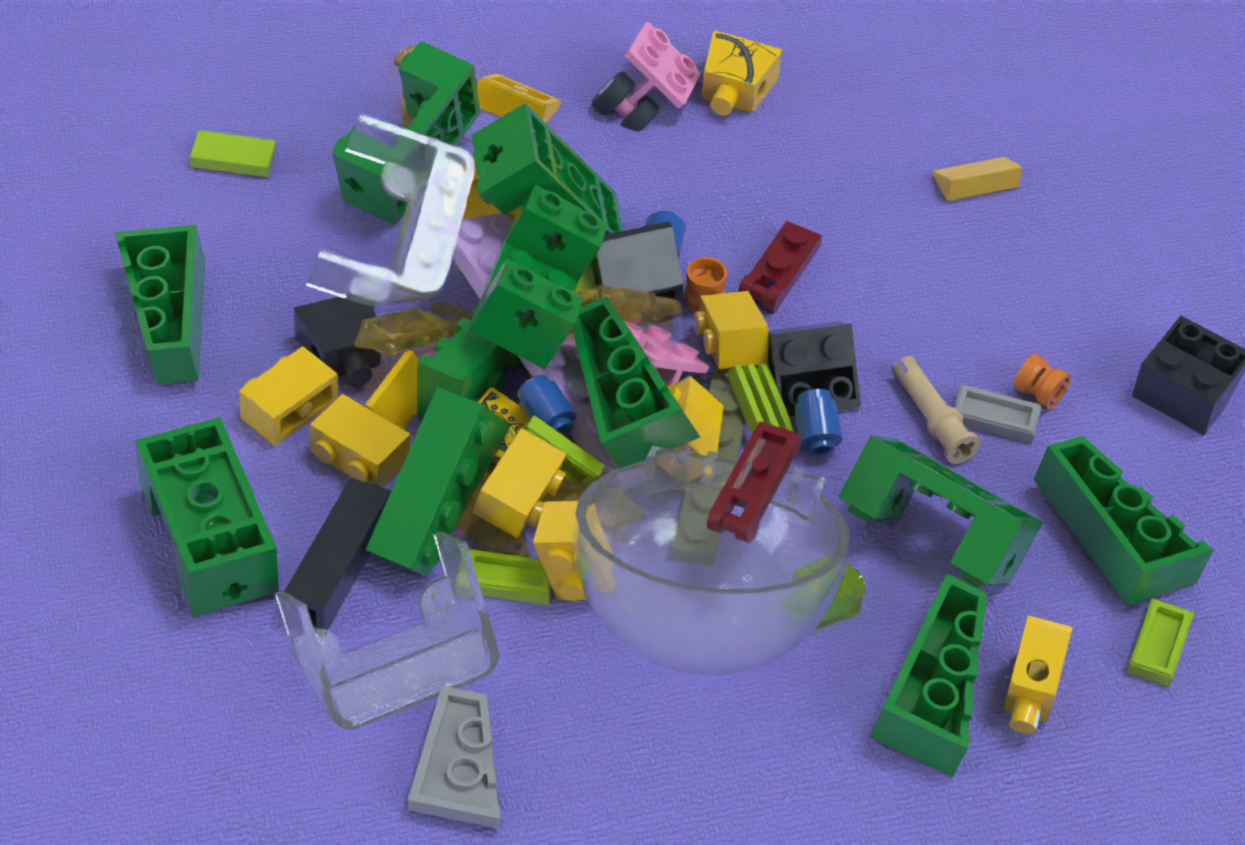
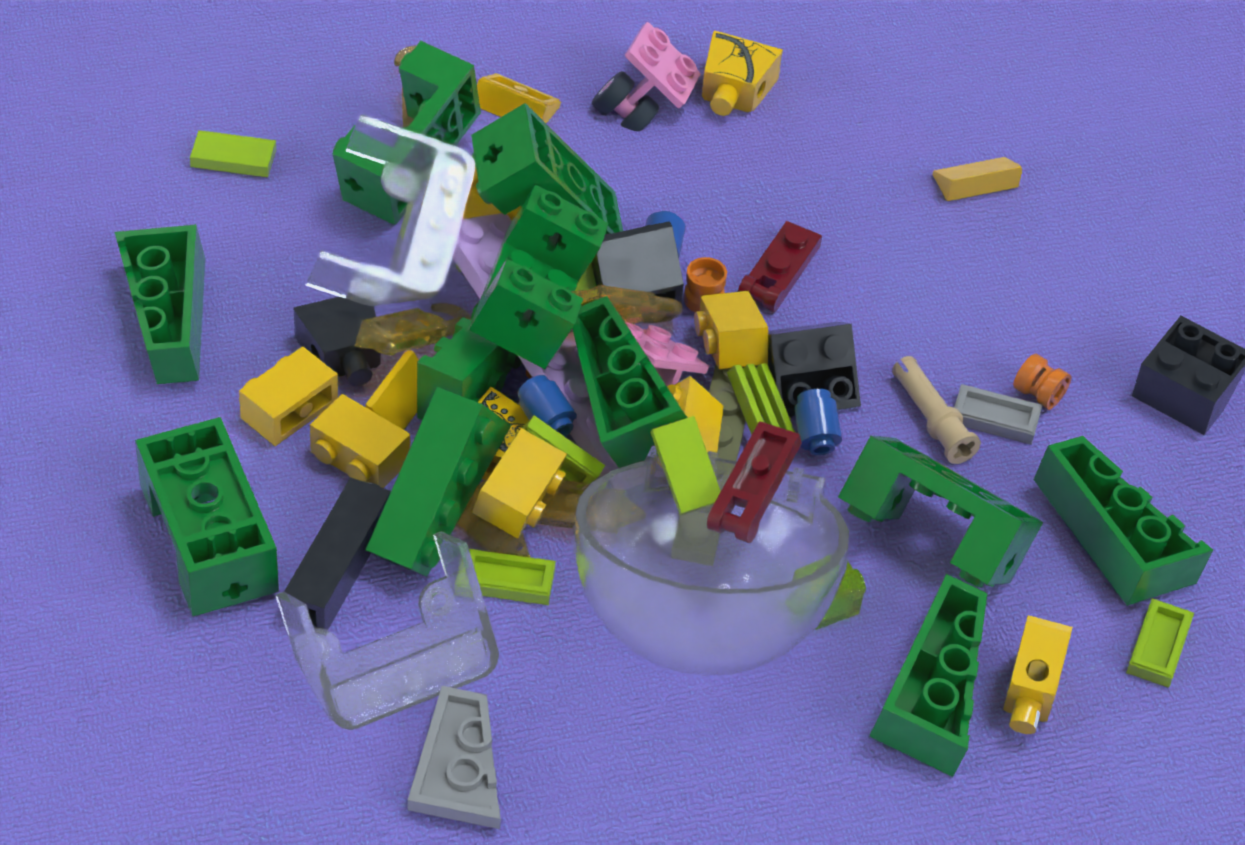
(555, 549): yellow brick -> none
(686, 465): none -> lime tile

